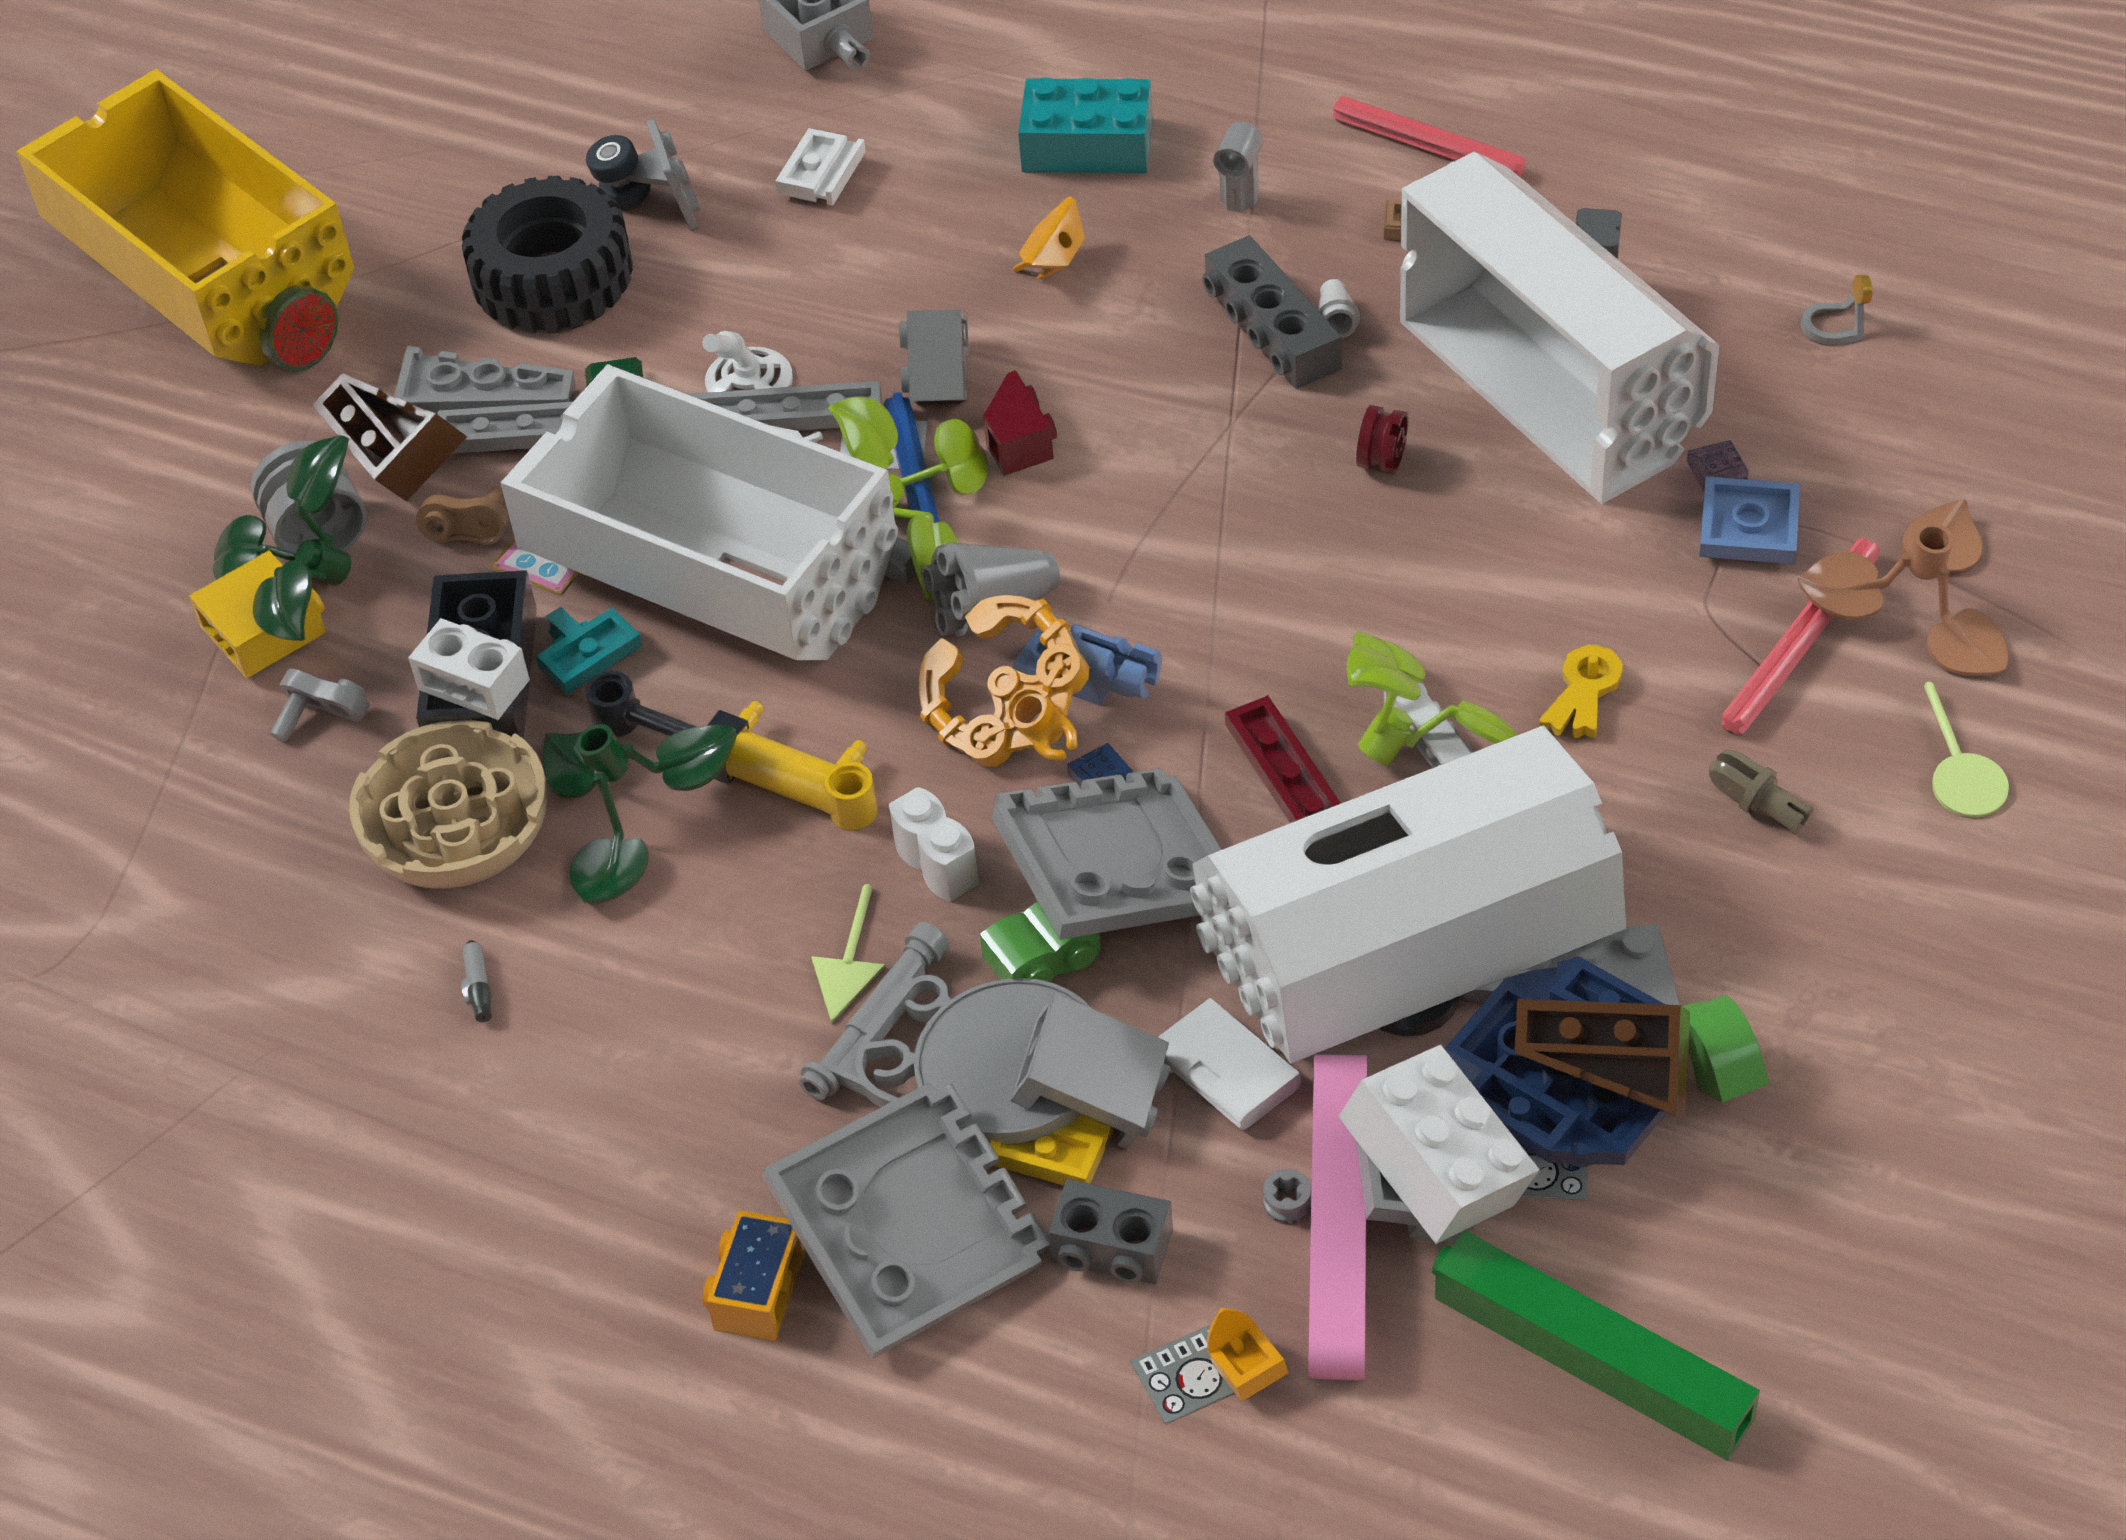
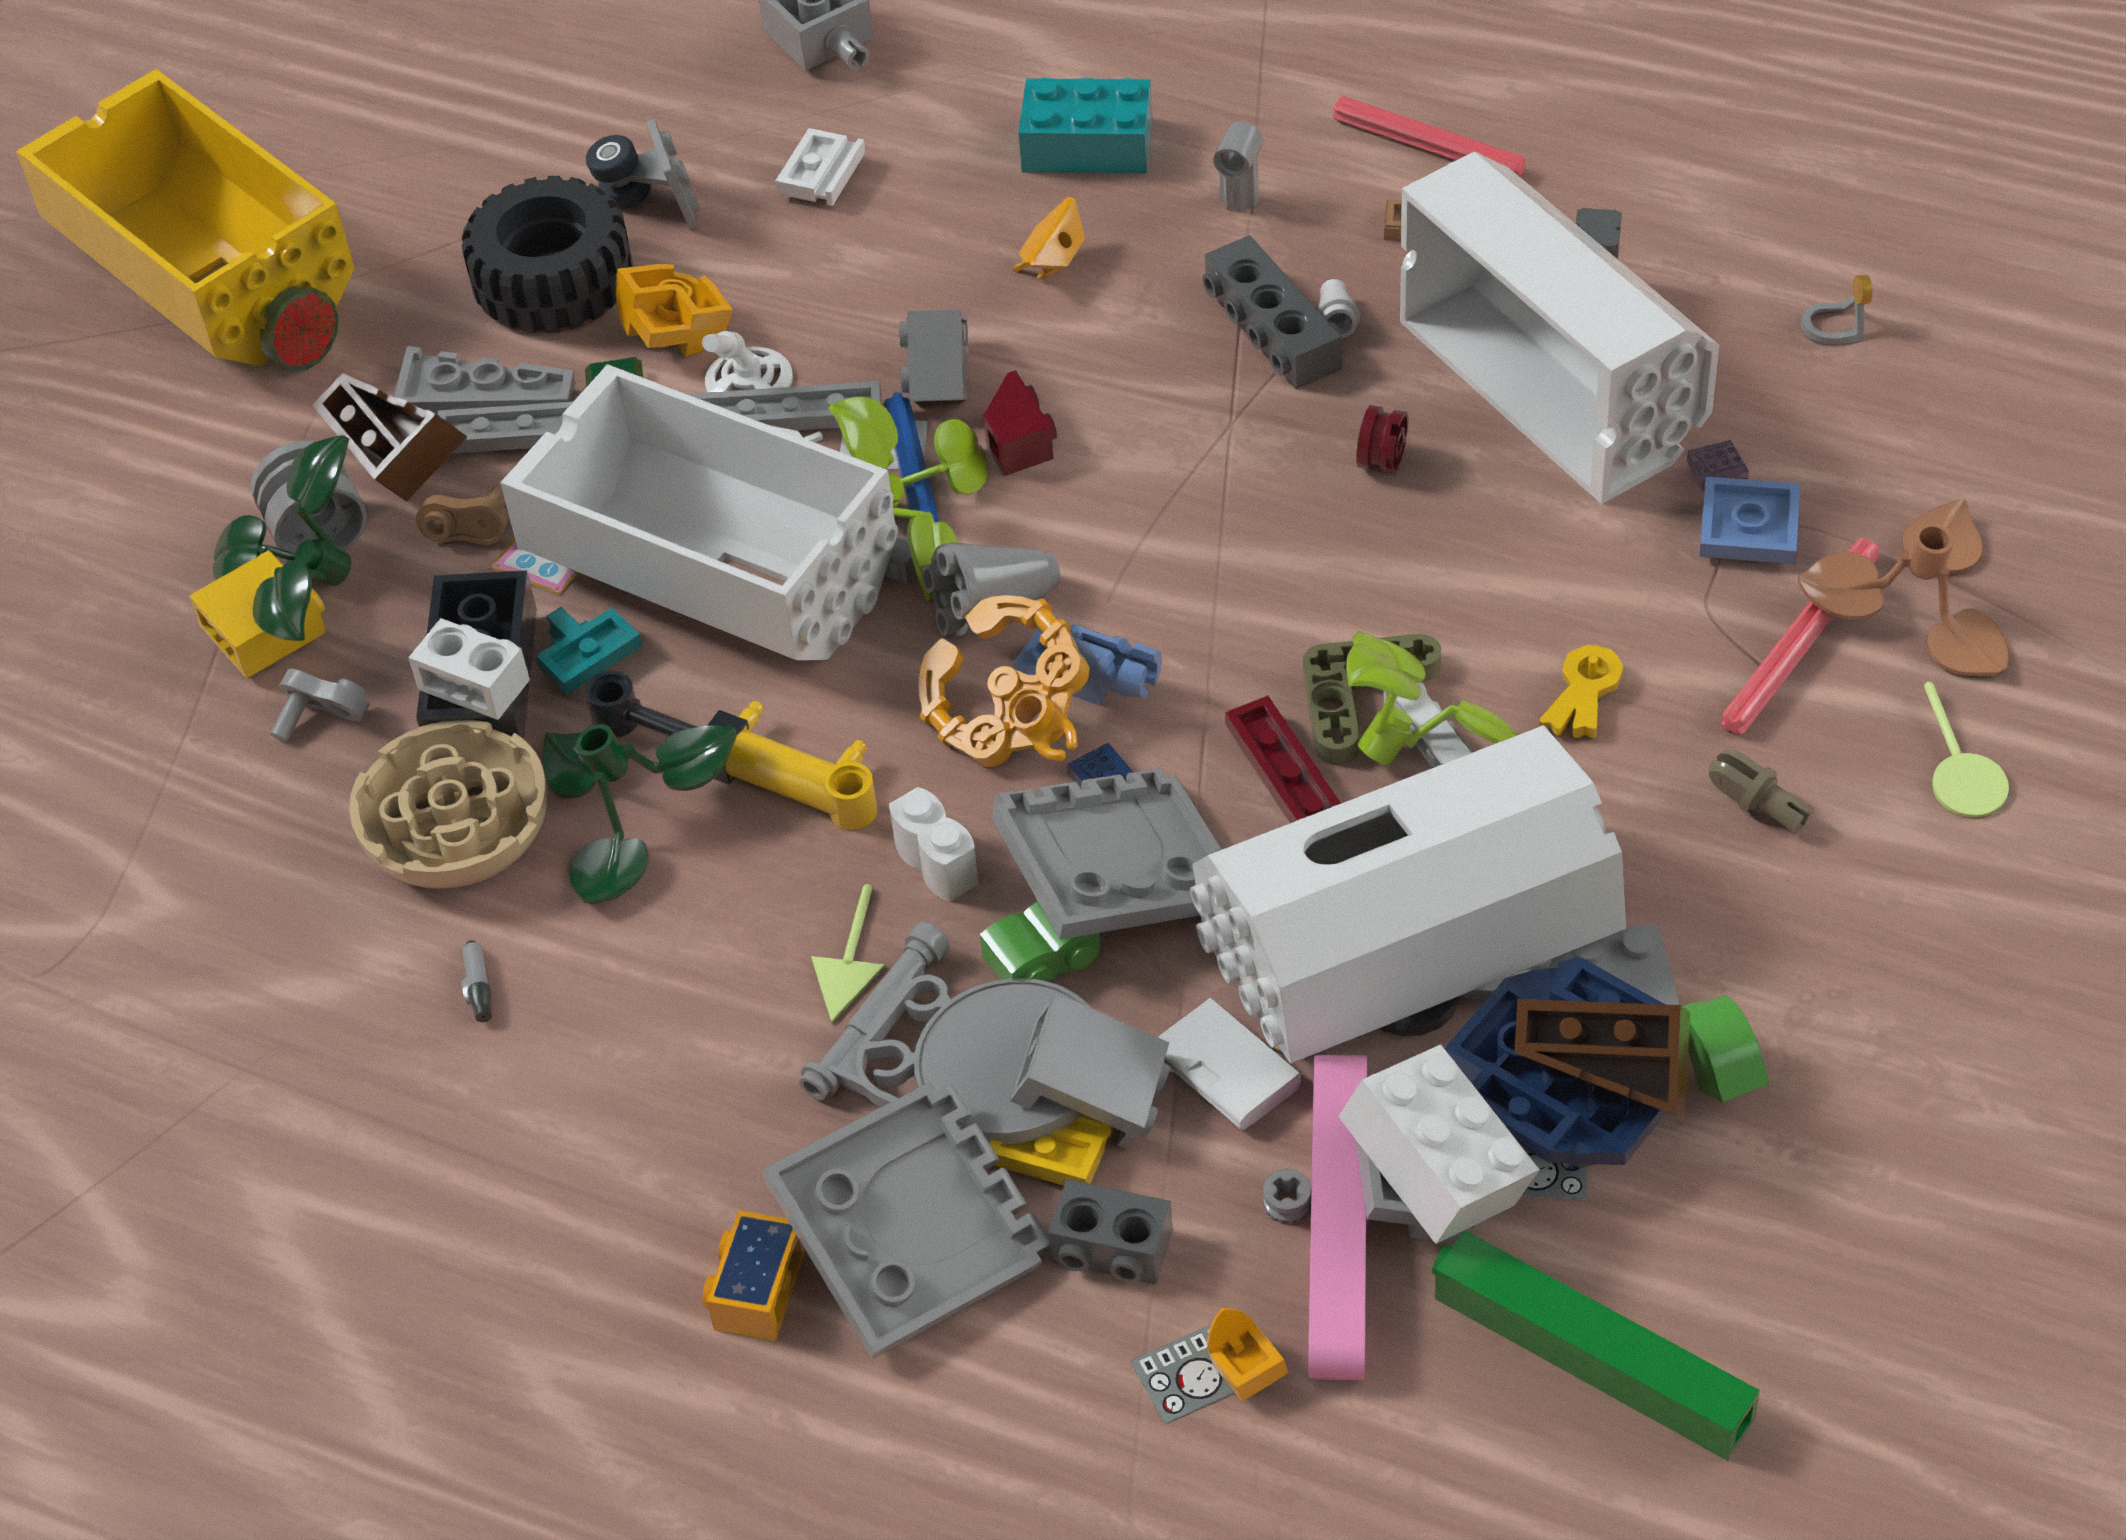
(670, 307): none -> light orange brick
(1334, 684): none -> olive beam

